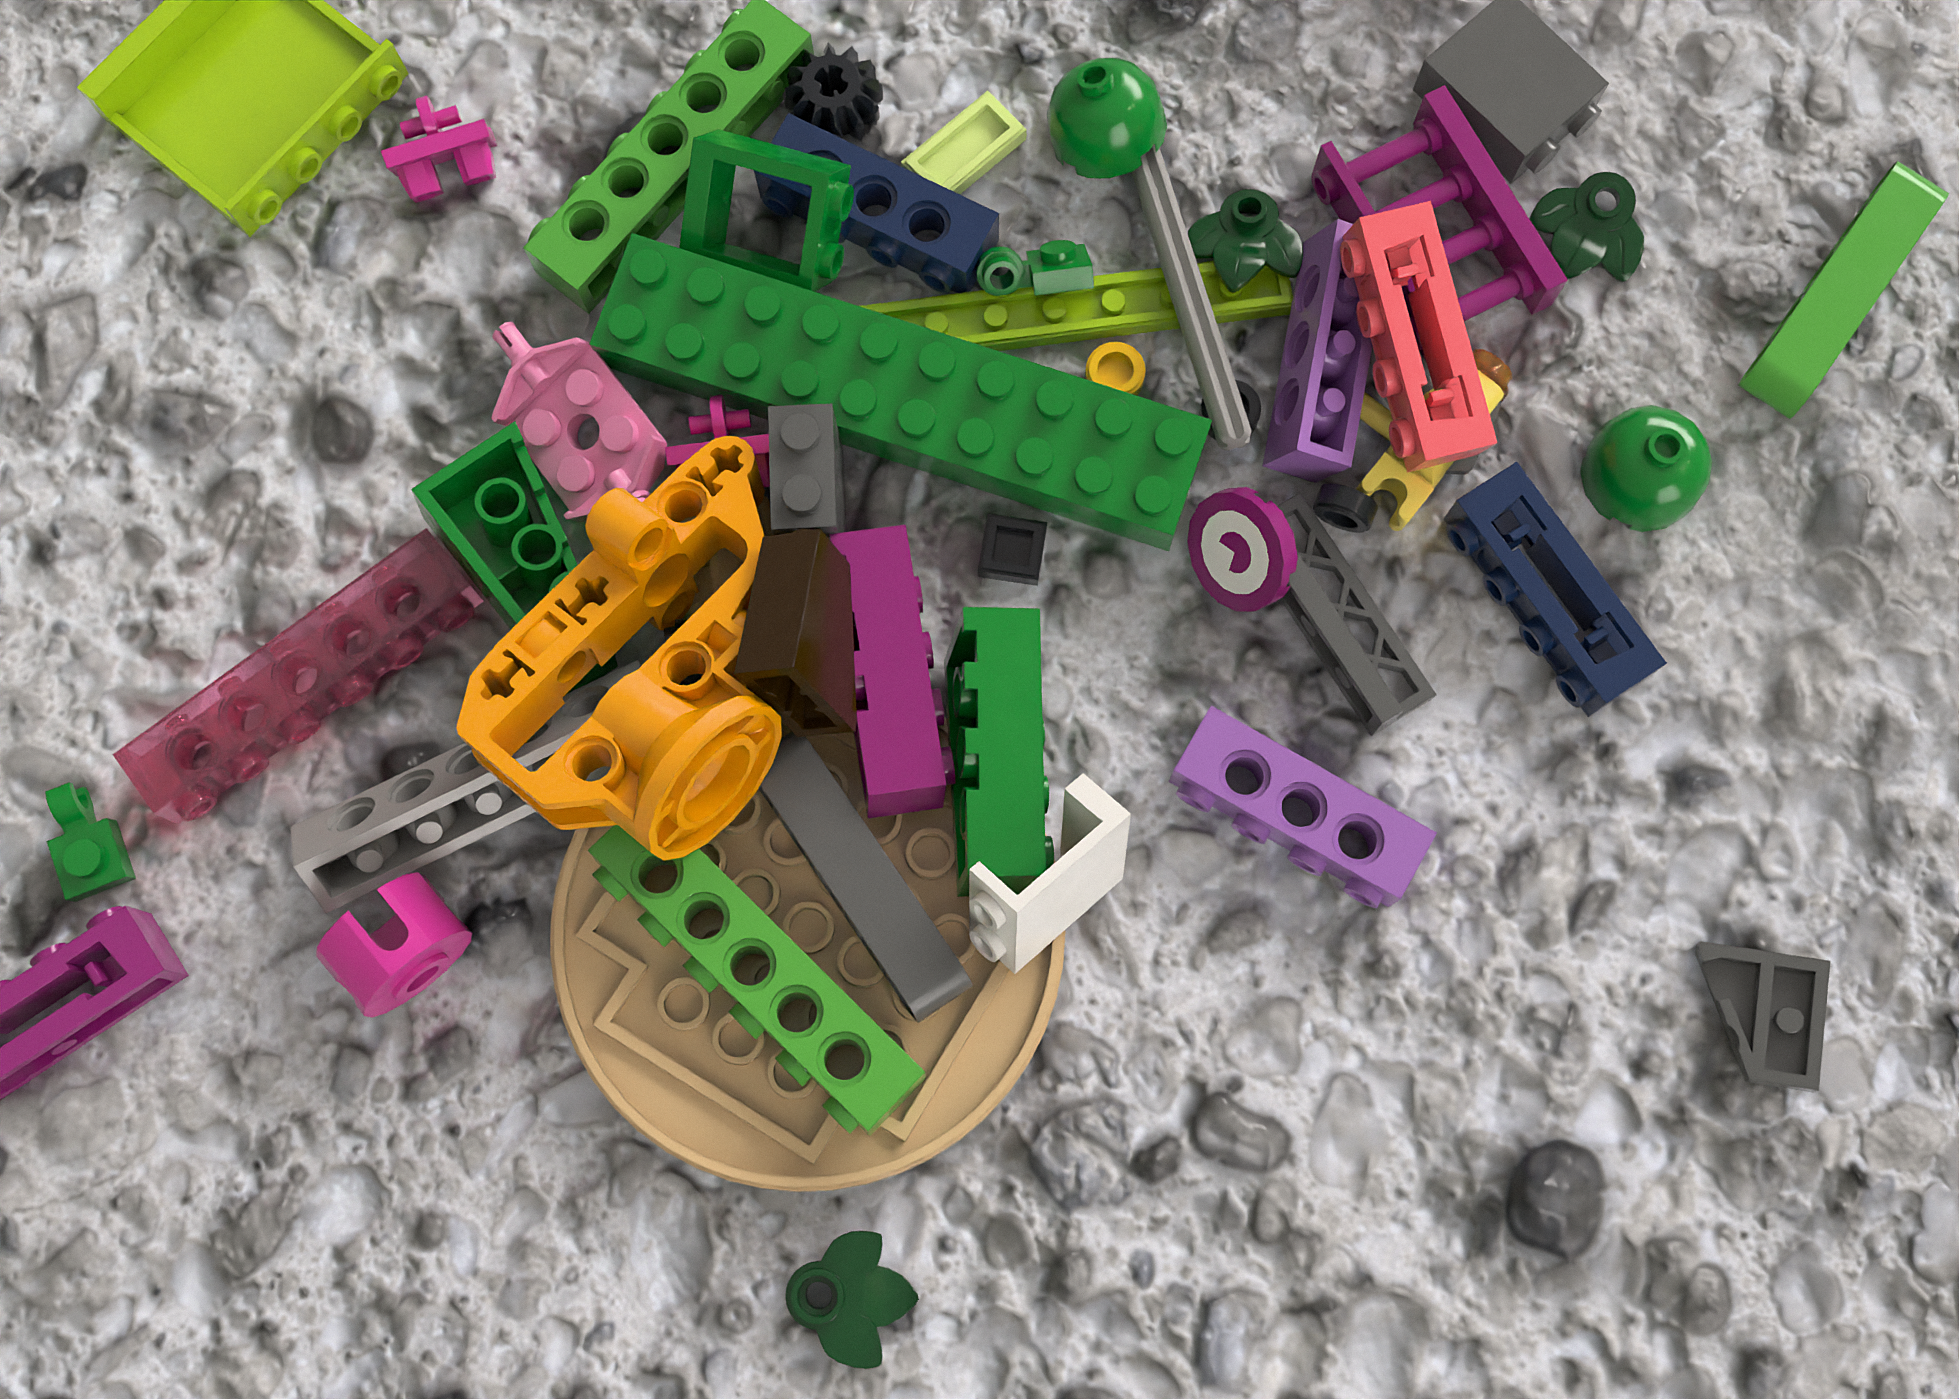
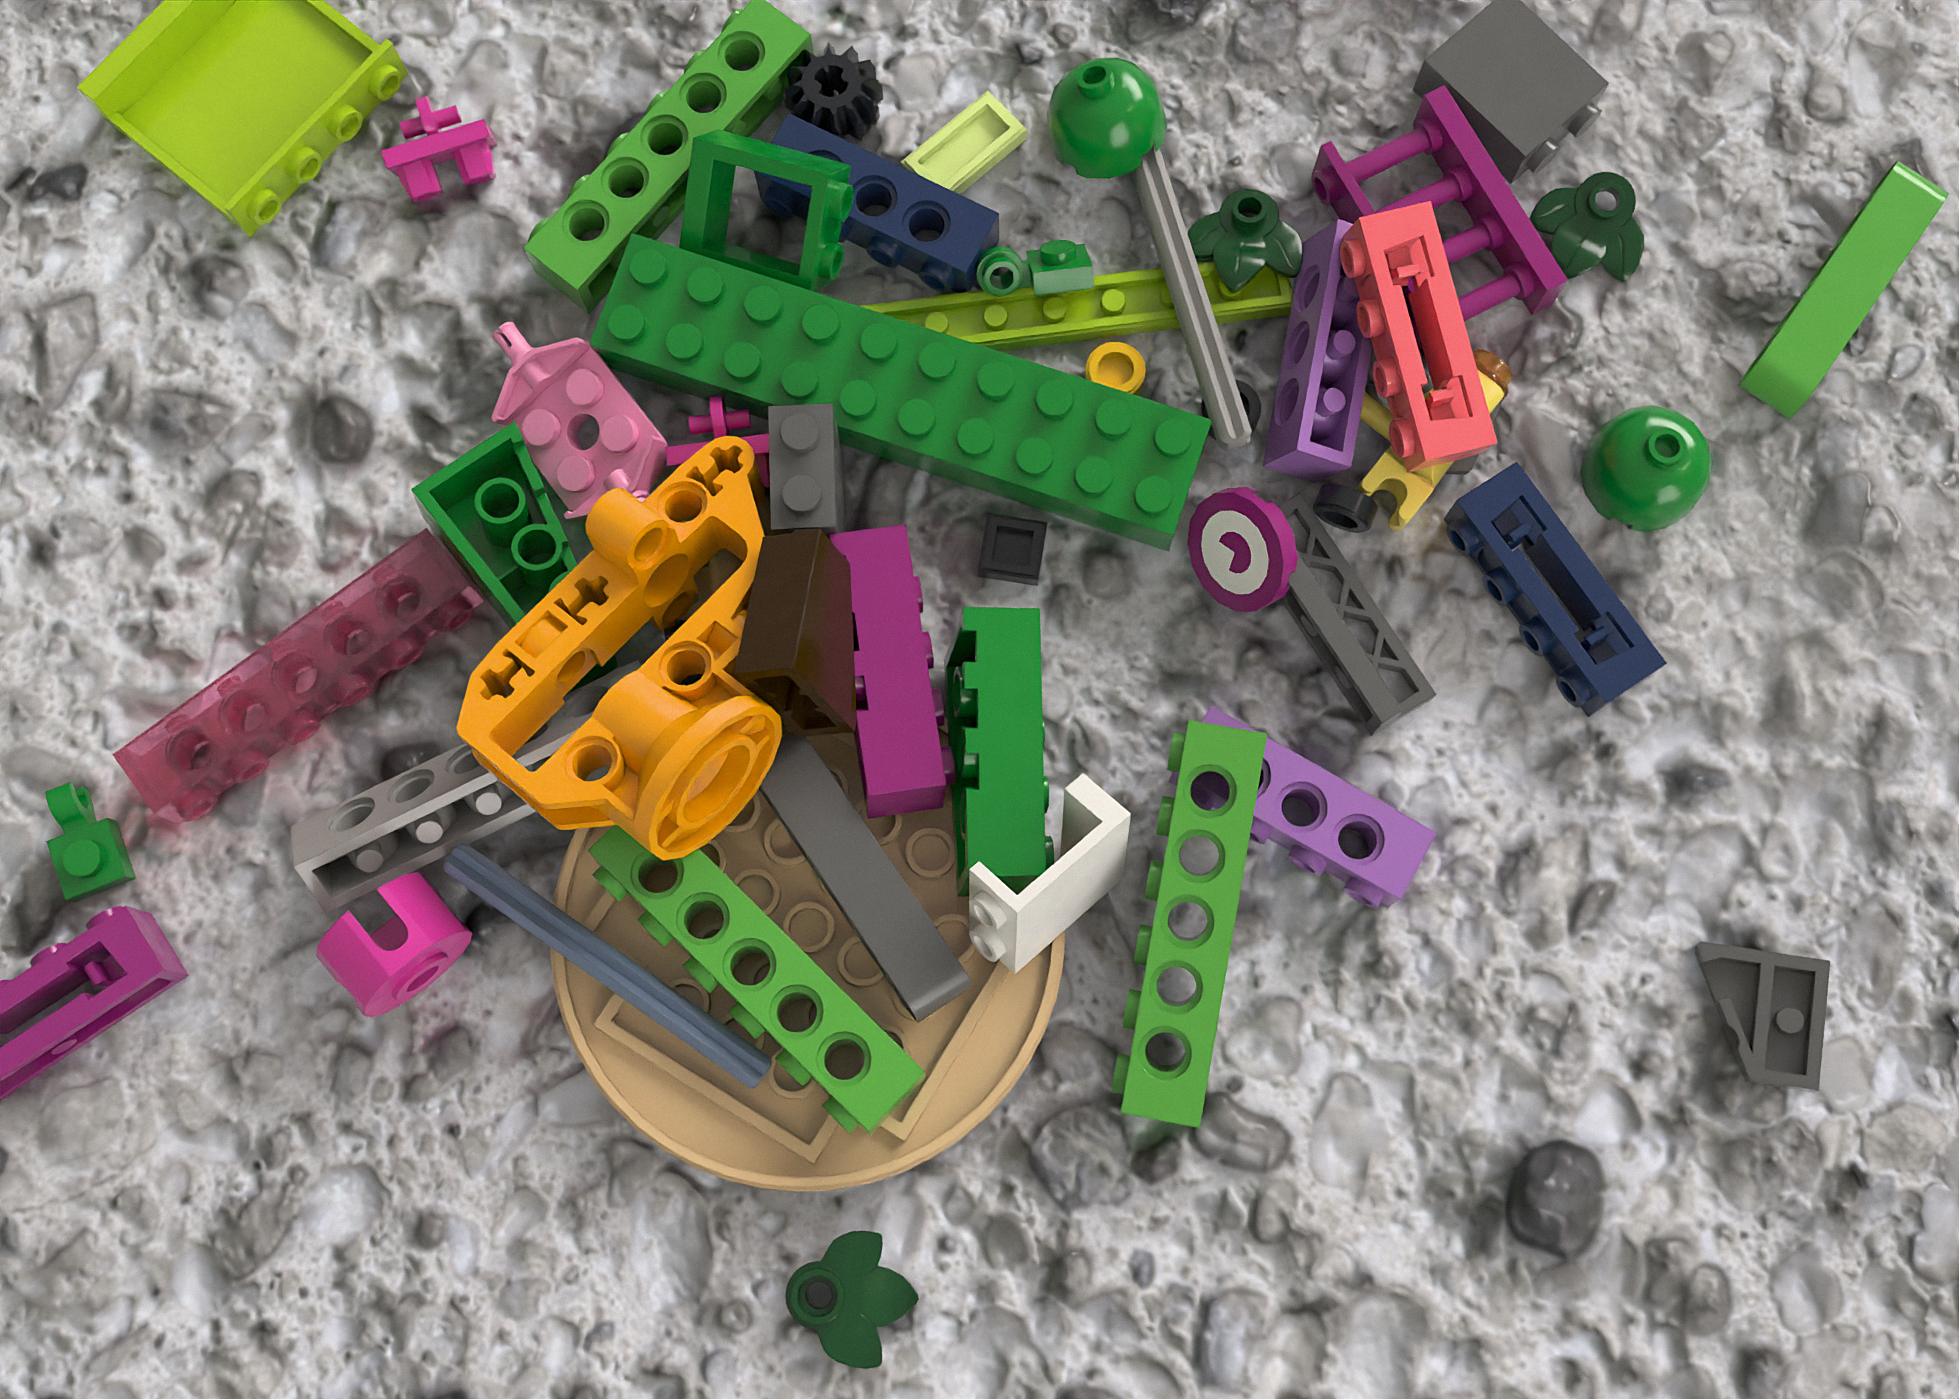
(608, 965): none -> sand blue axle
(1178, 1090): none -> bright green brick

